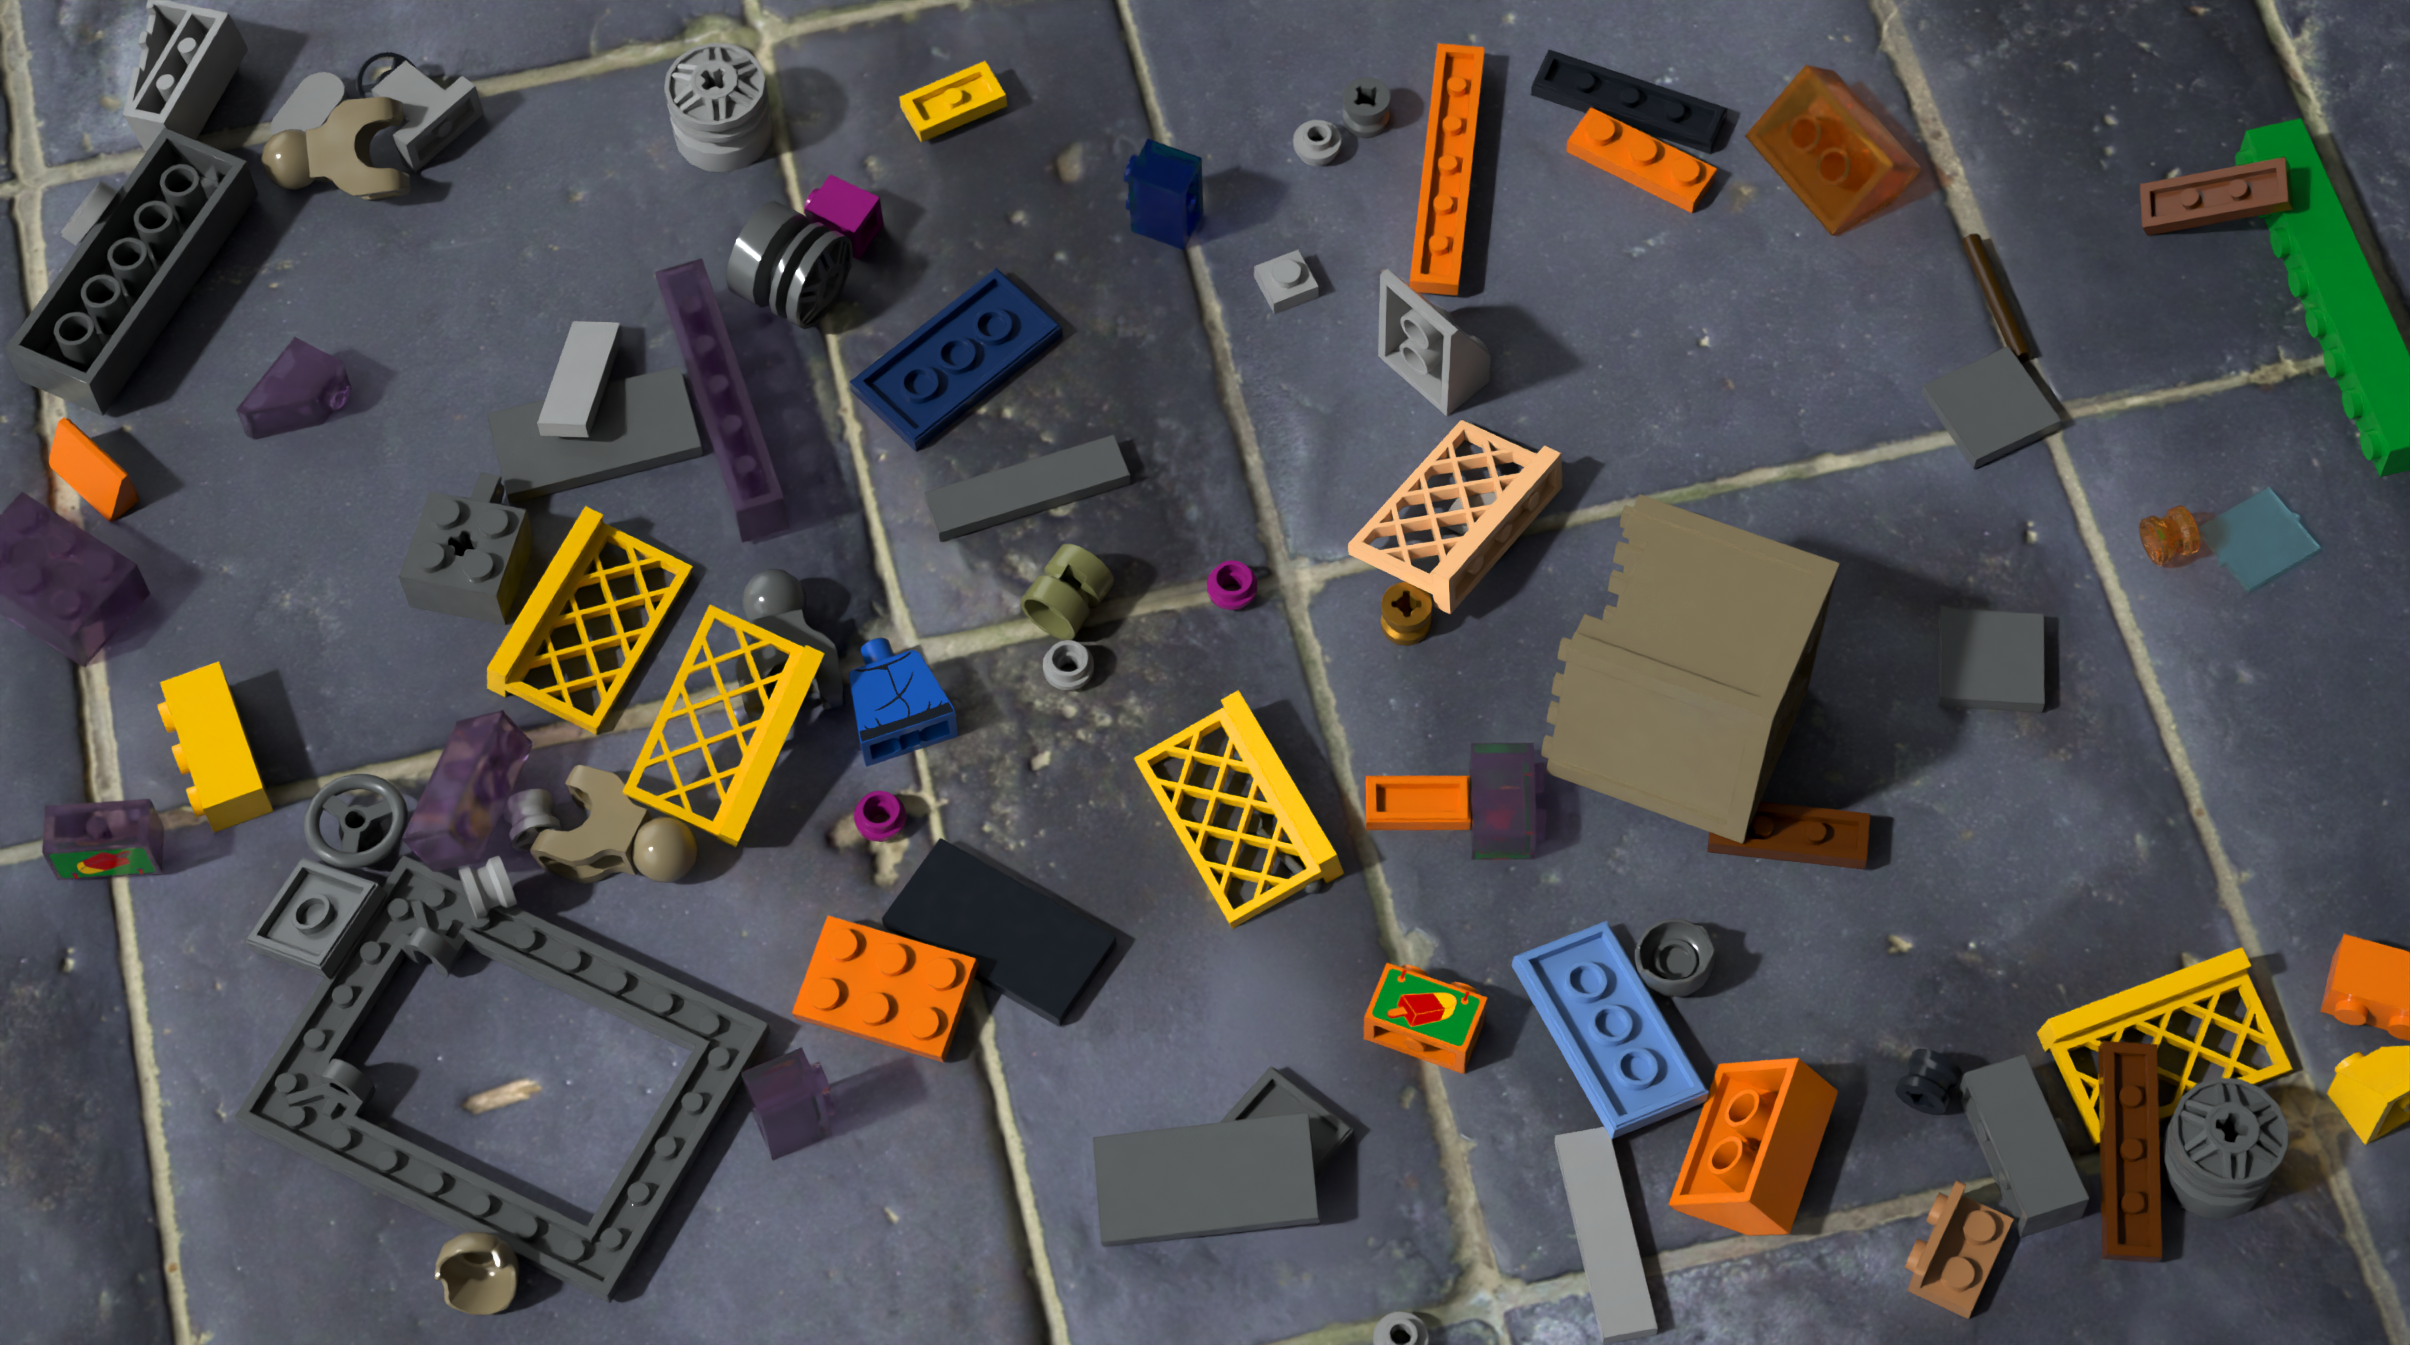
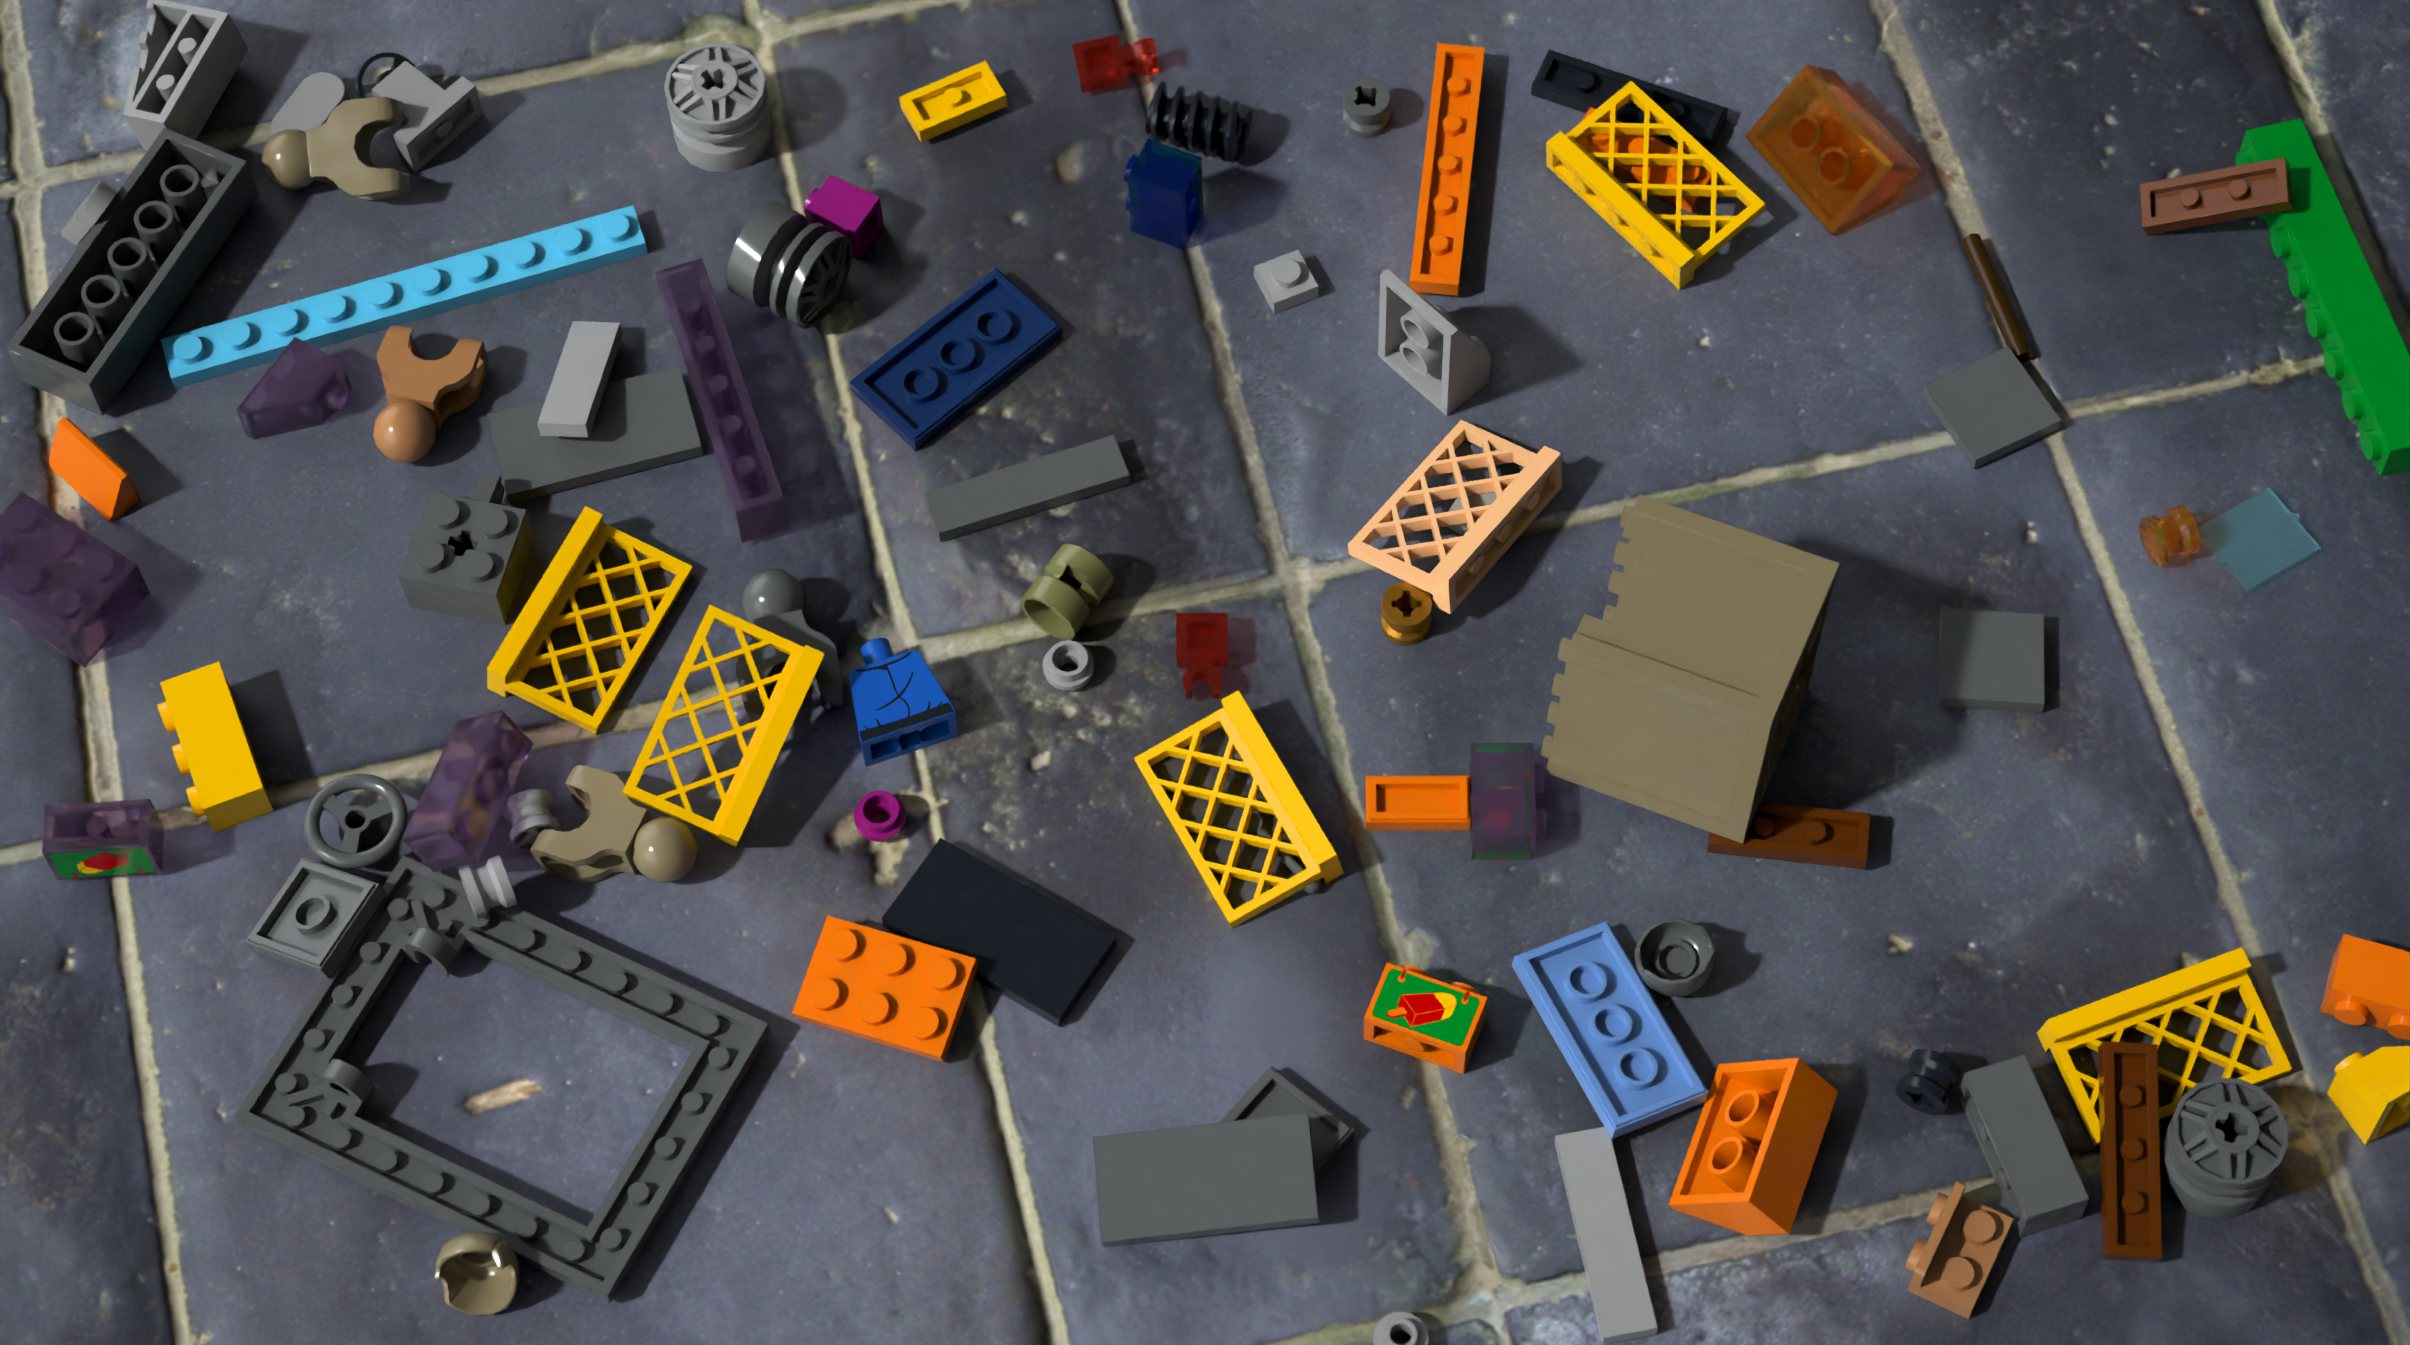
(405, 296): none -> medium azure plate
(423, 392): none -> medium nougat piece
(789, 1102): clear purple brick -> none
(1105, 62): none -> clear red plate
(1197, 123): none -> black piece
(1202, 648): none -> clear red plate
(1232, 573): magenta plate -> none
(1314, 152): light grey plate -> none
(1618, 202): none -> yellow fence

